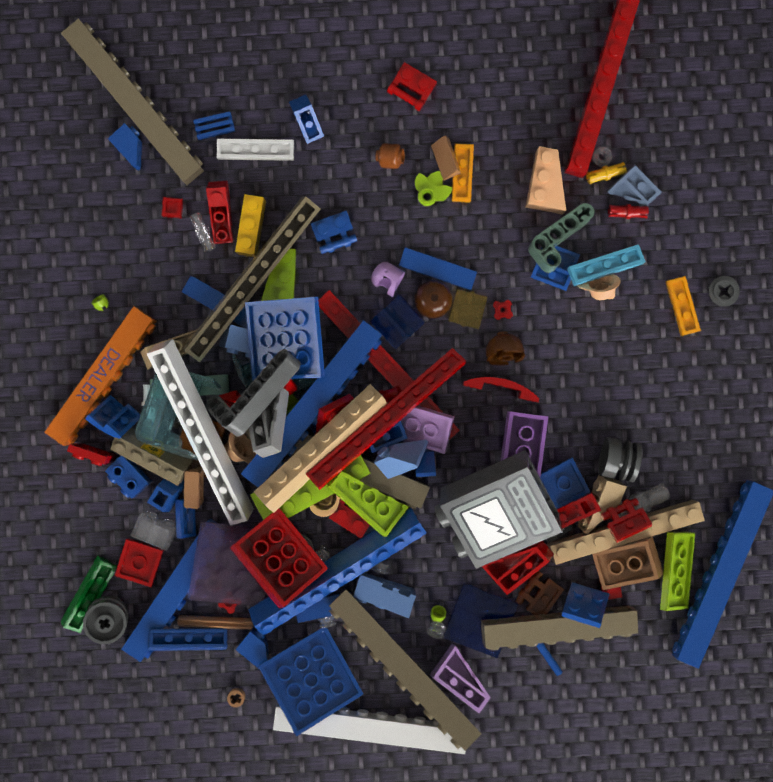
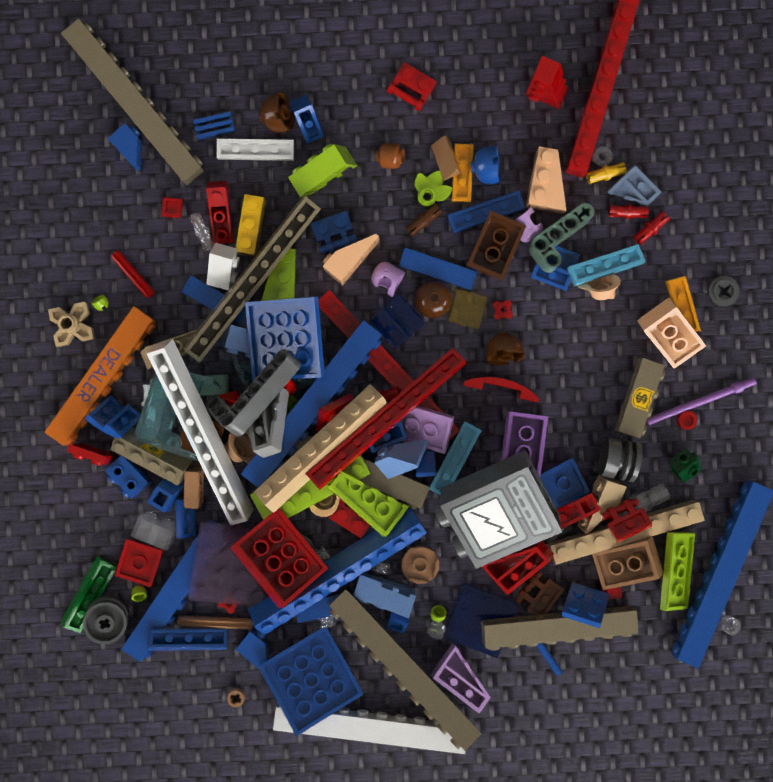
(66, 332): none -> tan plant
(133, 274): none -> red axle
(139, 593): none -> lime hinge
(222, 266): none -> white brick
(276, 113): none -> reddish brown cylinder
(321, 169): none -> lime wedge
(347, 260): none -> light nougat slope
(397, 623): none -> blue tile
(420, 564): none -> medium nougat tile
(423, 220): none -> reddish brown pin
(455, 457): none -> medium azure plate
(478, 214): none -> blue tile
(487, 165): none -> blue cylinder
(496, 246): none -> reddish brown slope
(531, 229): none -> lavender helmet
(548, 83): none -> red wedge
(640, 398): none -> dark tan brick
(651, 228): none -> red pin
(671, 333): none -> light nougat slope
(685, 465): none -> dark green brick
(686, 420): none -> red tile
(724, 626): none -> clear bush
(735, 388): none -> medium lavender bar

